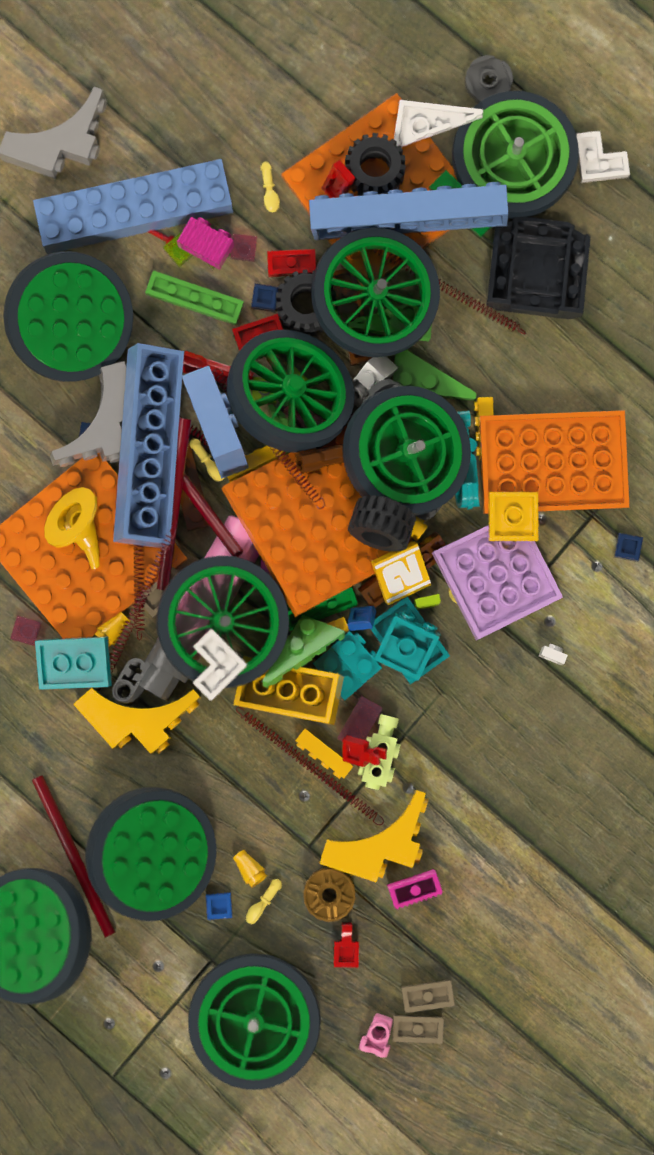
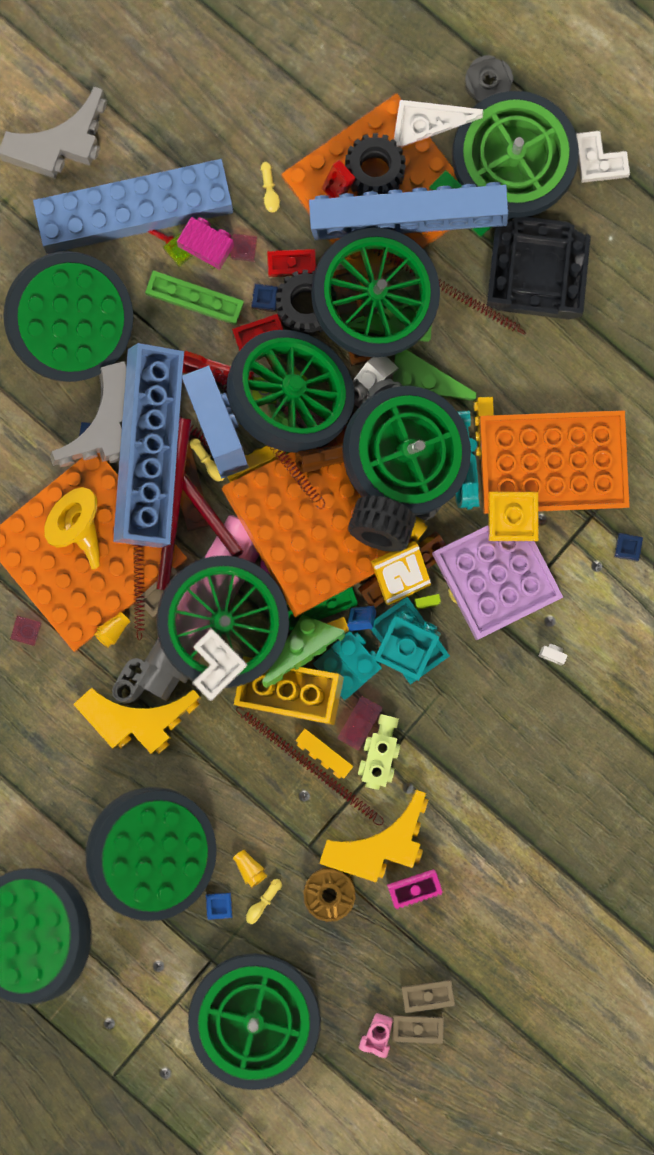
(73, 663): teal plate -> none
(73, 855): dark red piece -> none
(144, 585): dark red piece -> none
(346, 951): red plate -> none
(358, 752): red plate -> none

